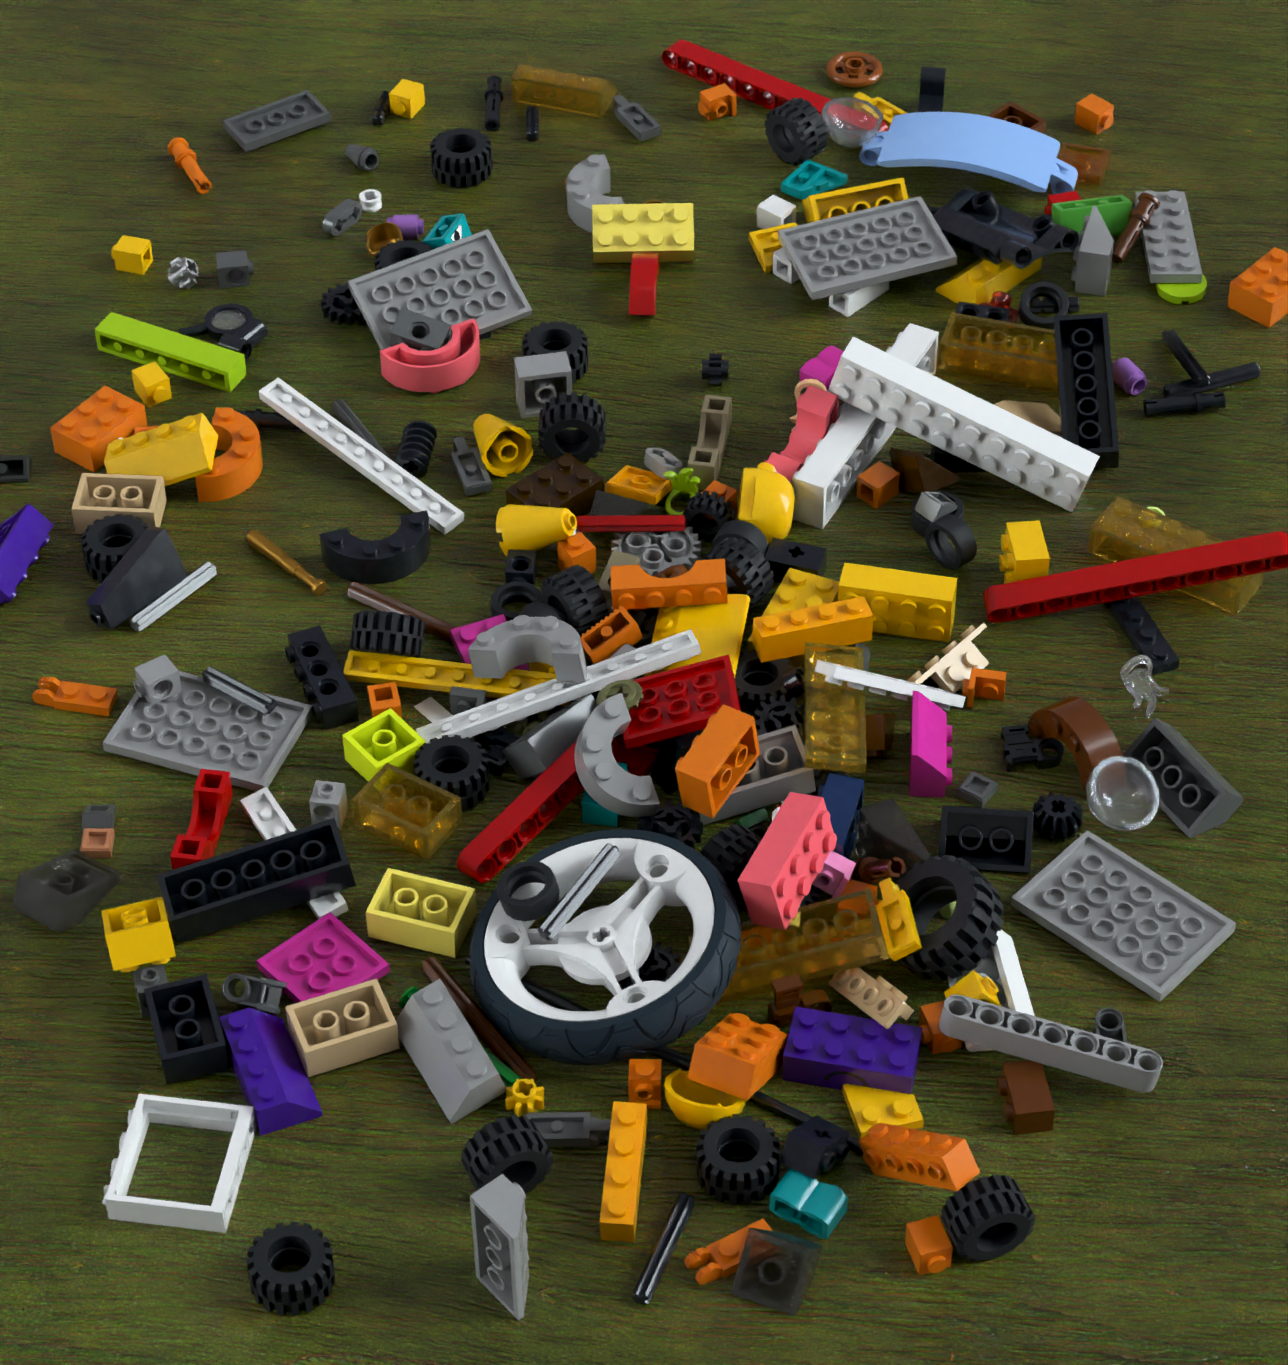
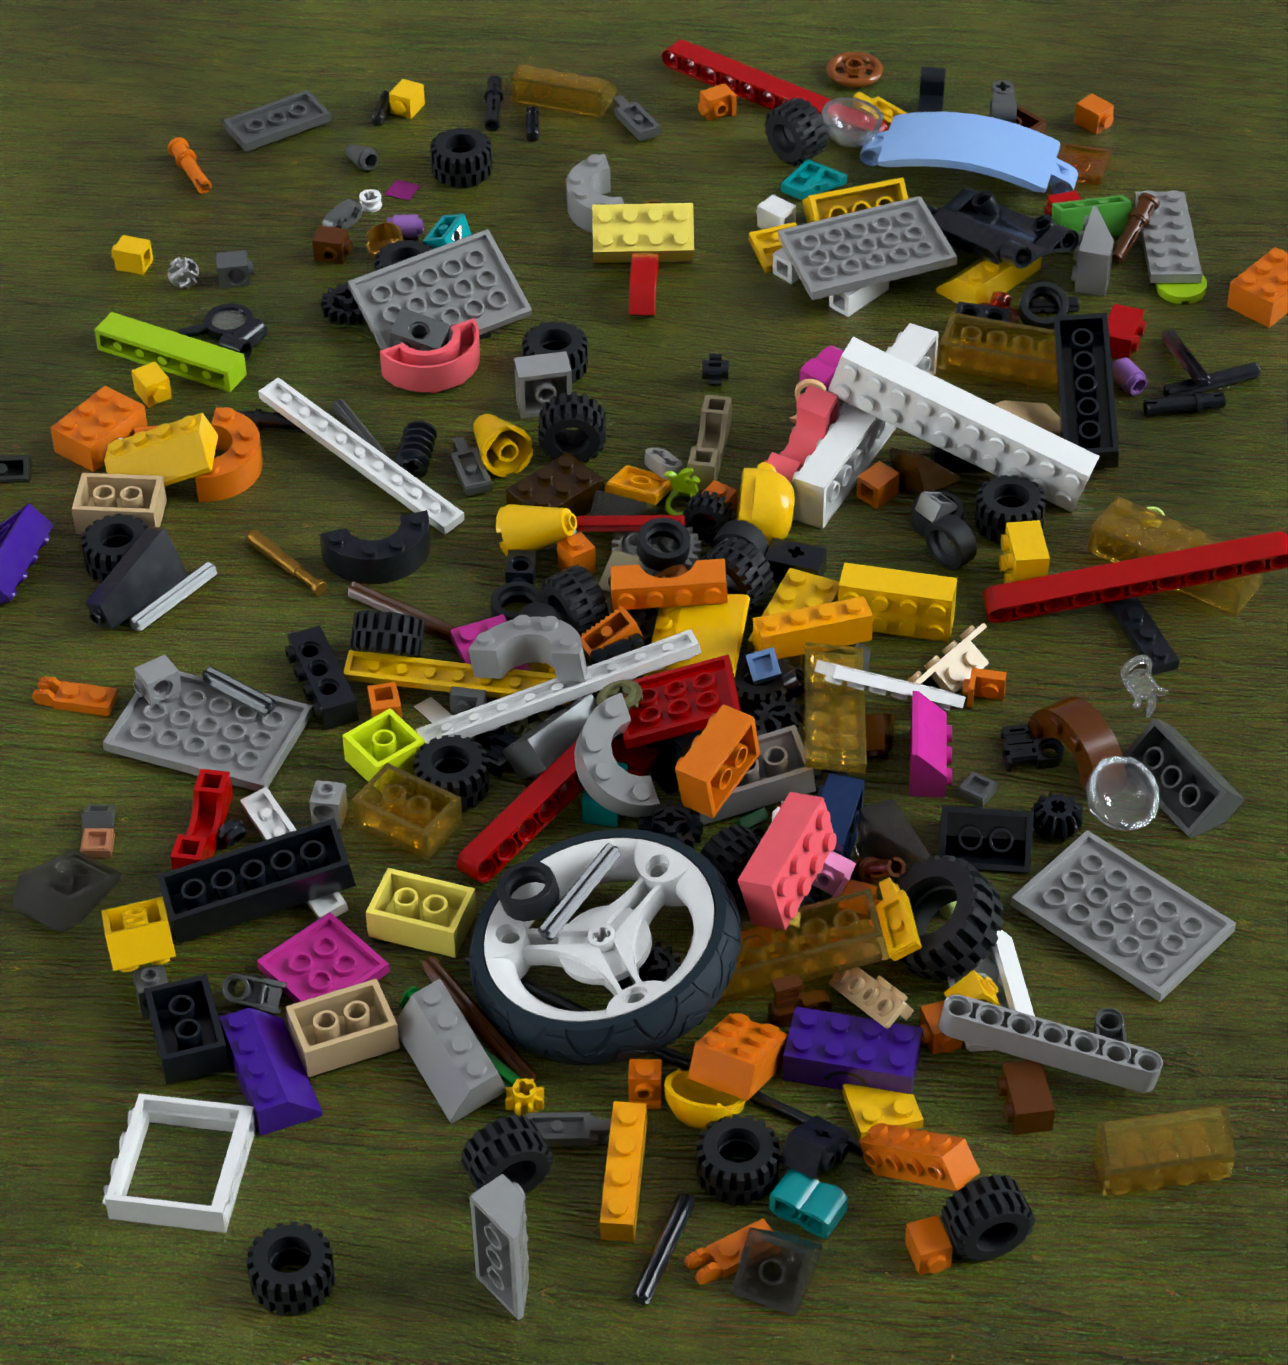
(231, 833): none -> black plate
(331, 245): none -> reddish brown brick
(402, 189): none -> magenta sticker
(617, 648): none -> black axle
(665, 528): none -> black tyre
(763, 666): none -> medium blue plate
(1003, 102): none -> dark grey piece
(1007, 501): none -> black tyre
(1125, 330): none -> red brick
(1163, 1150): none -> clear yellow slope

